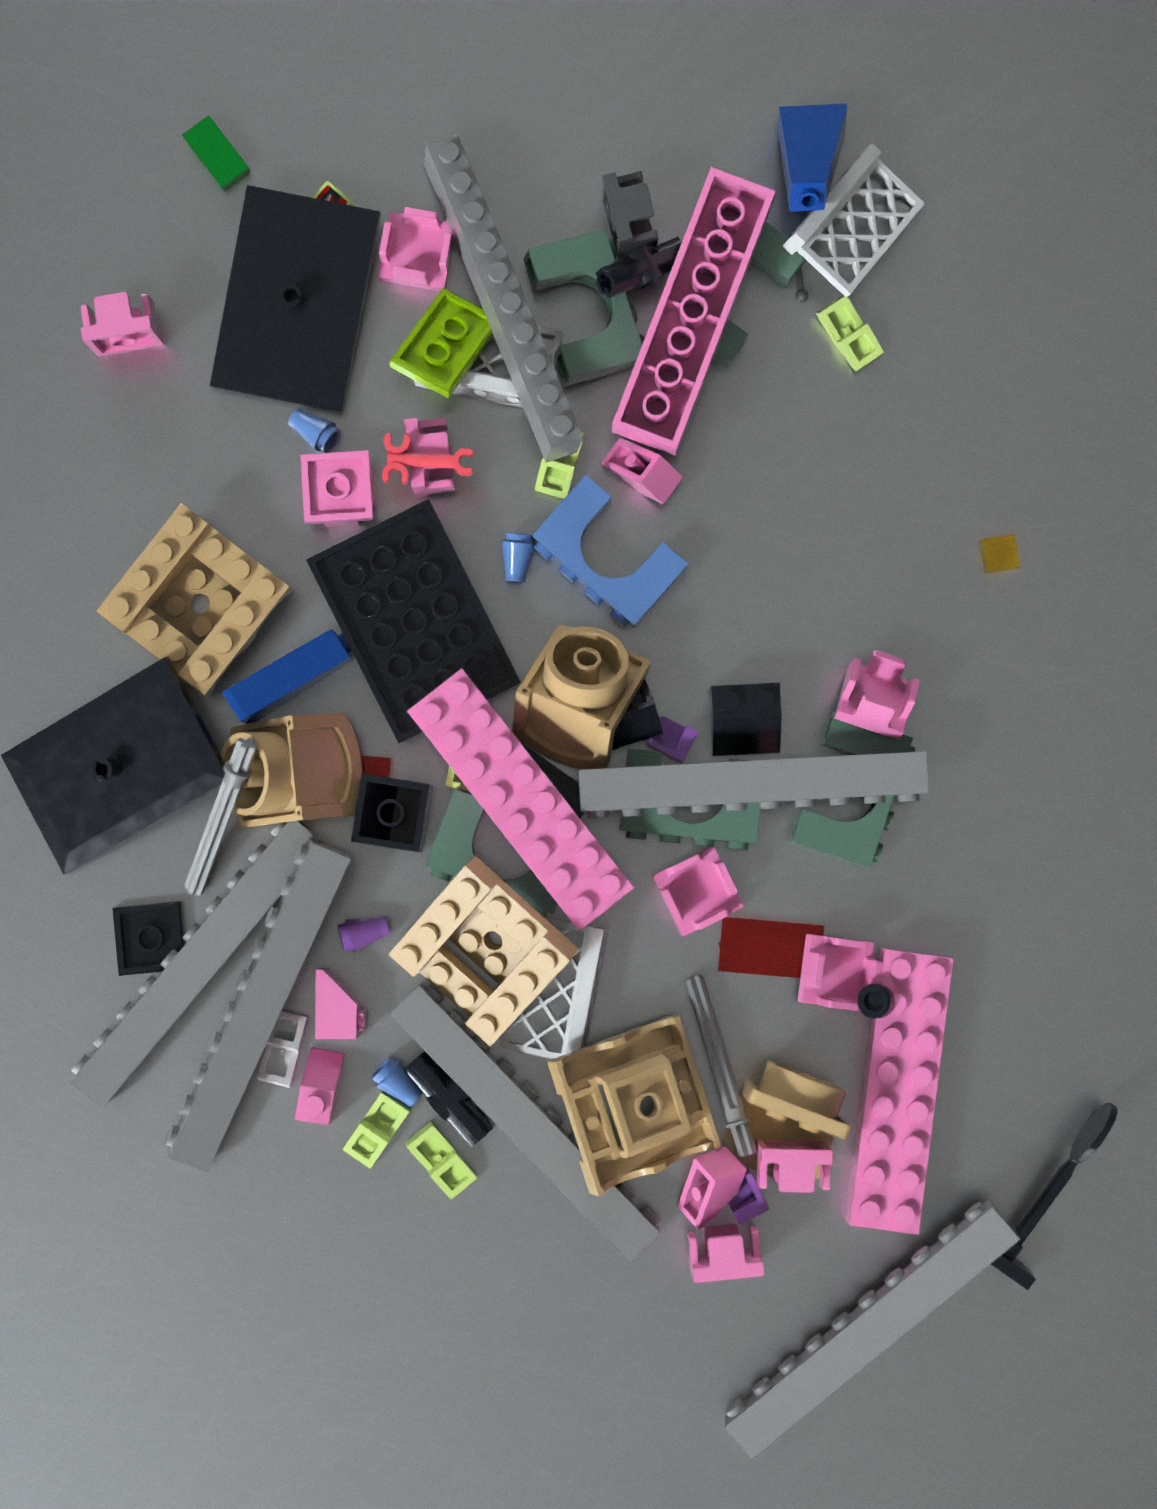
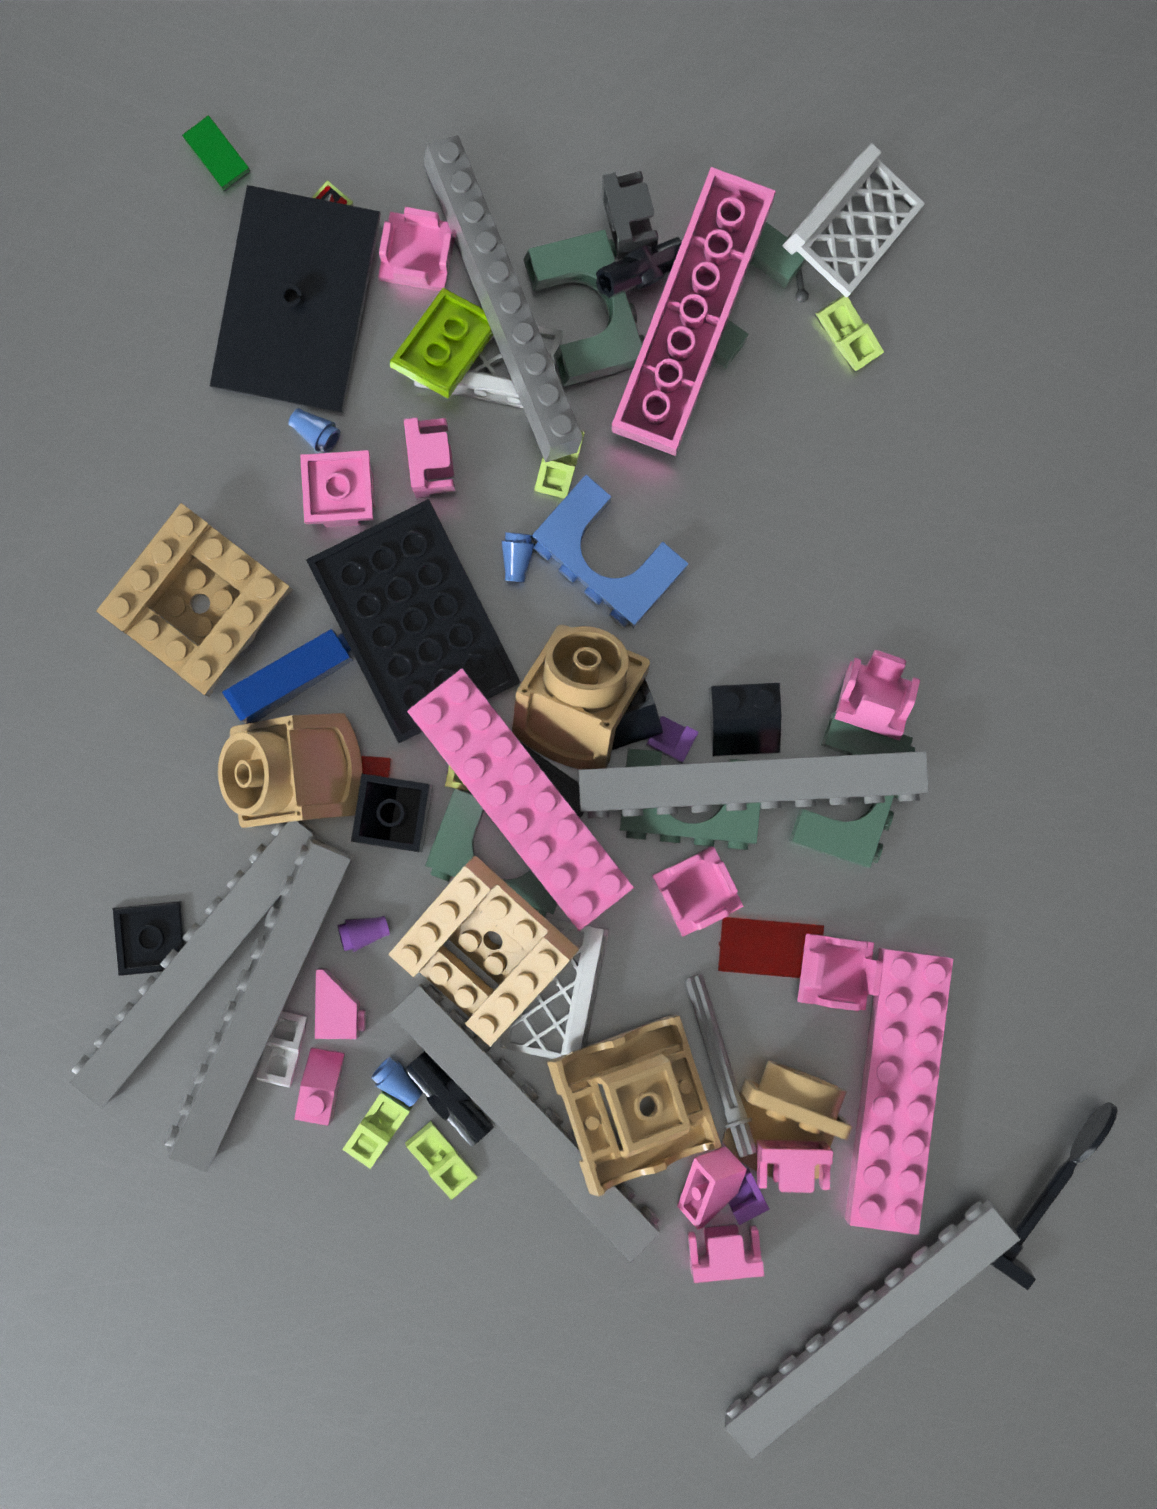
(116, 766): black piece -> none
(119, 325): bright pink panel -> none
(235, 774): light grey axle -> none
(398, 459): coral bar -> none
(642, 470): bright pink slope -> none
(809, 151): blue slope -> none
(876, 1001): black tile -> none
(999, 553): clear yellow tile -> none

